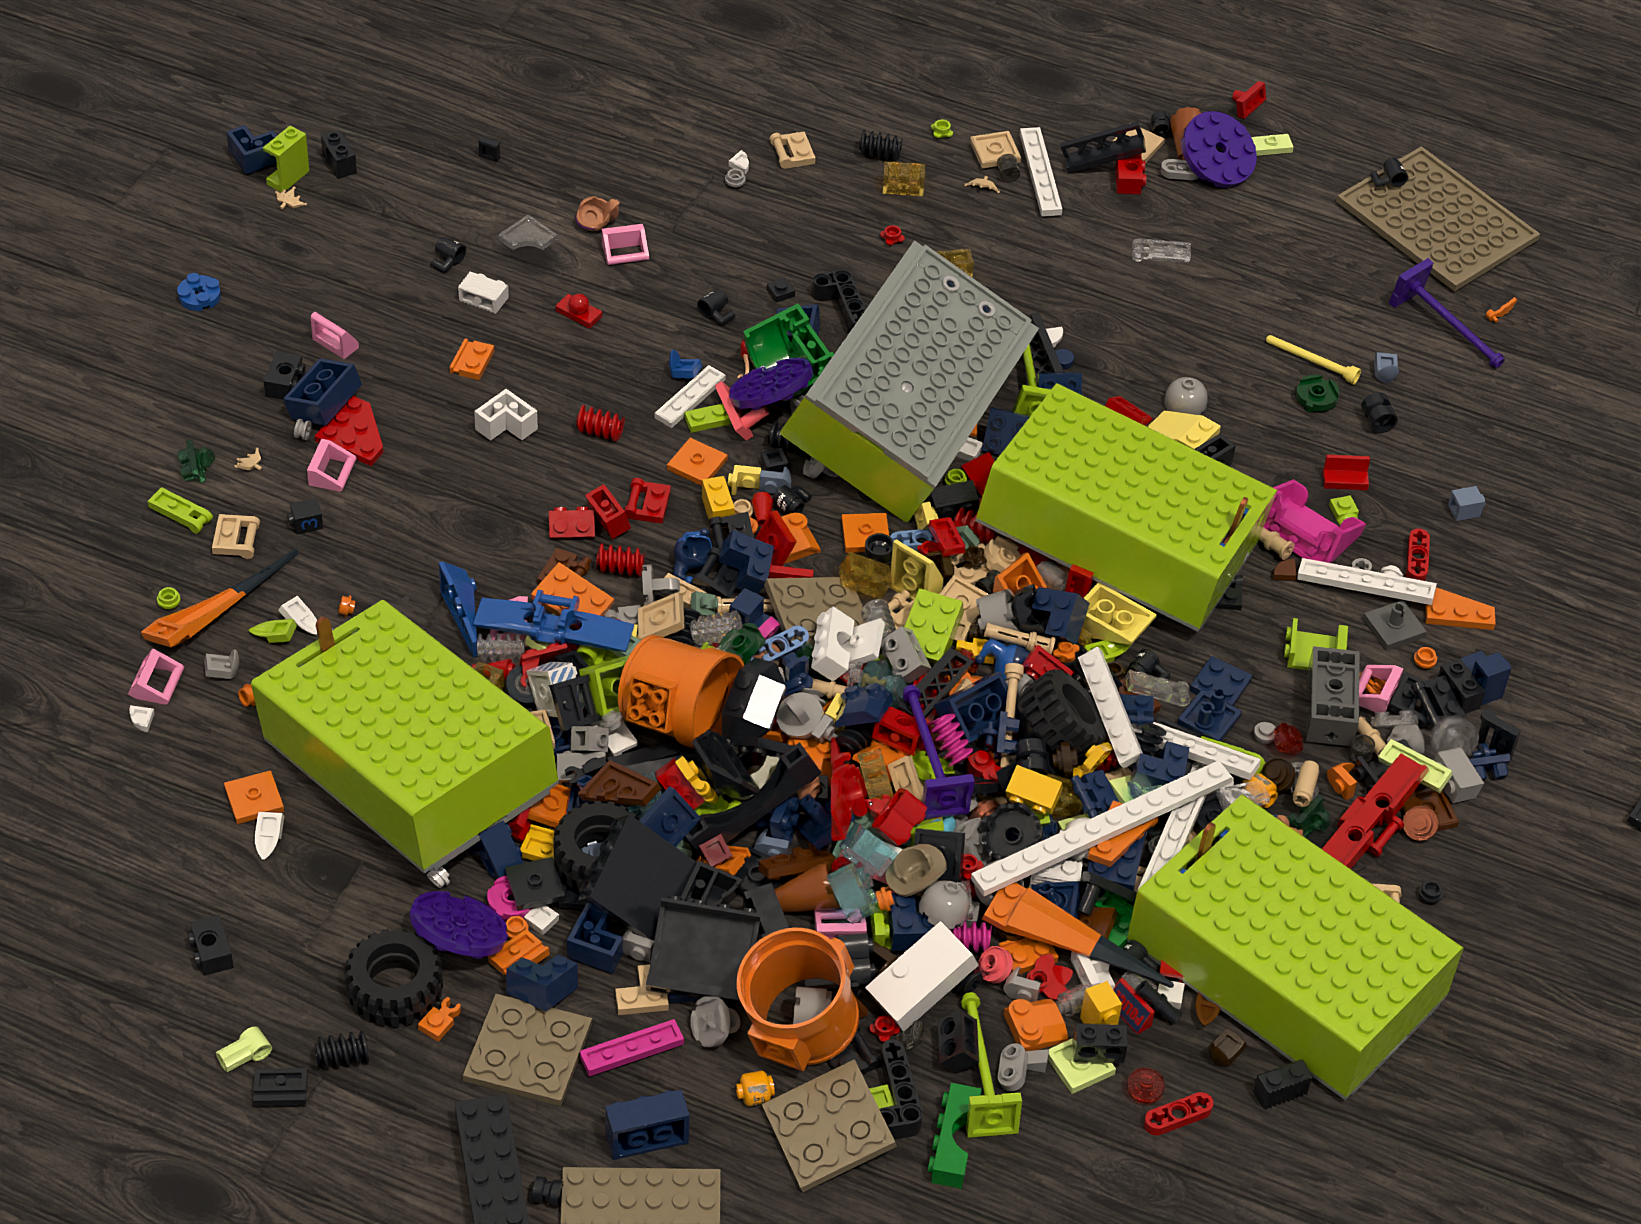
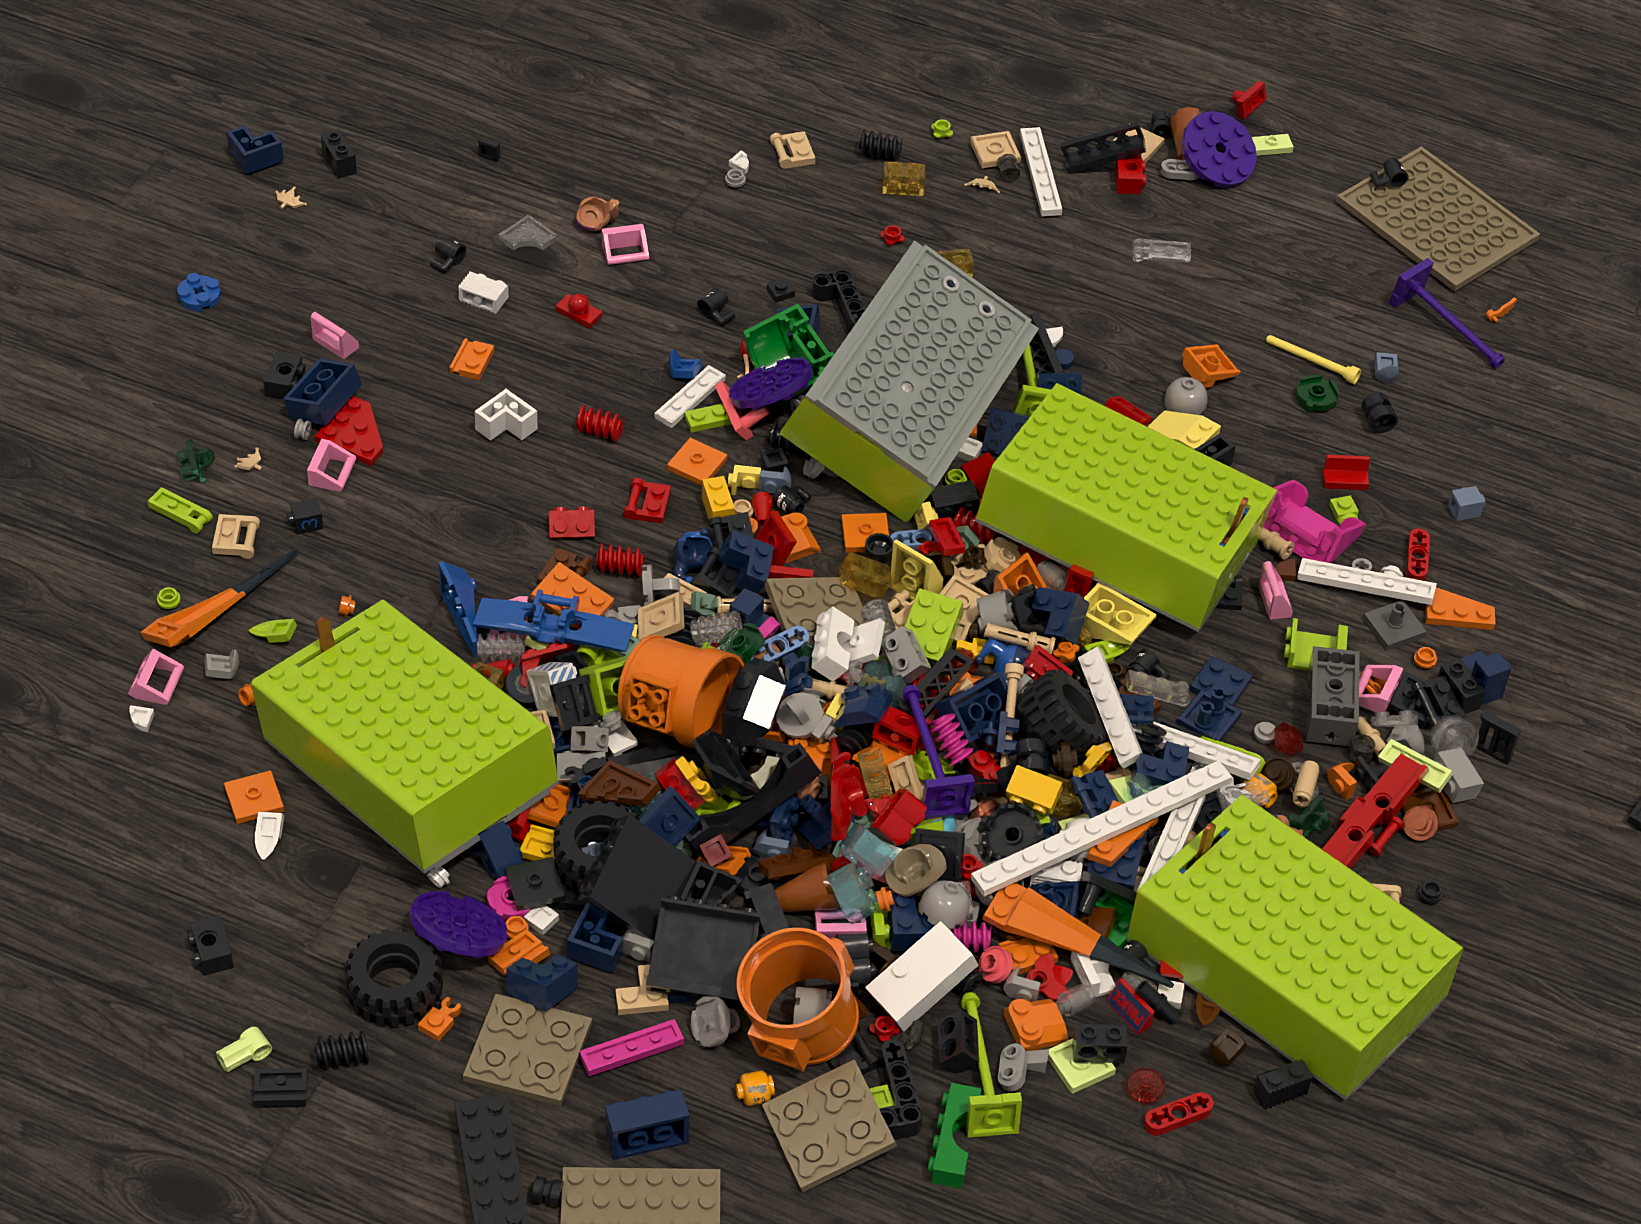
(291, 158): lime panel -> none
(302, 615): white plate -> none
(608, 511): red brick -> none
(1100, 1005): yellow brick -> none
(1208, 364): none -> orange slope
(1274, 593): none -> bright pink tile
(1487, 759): dark blue hips -> none

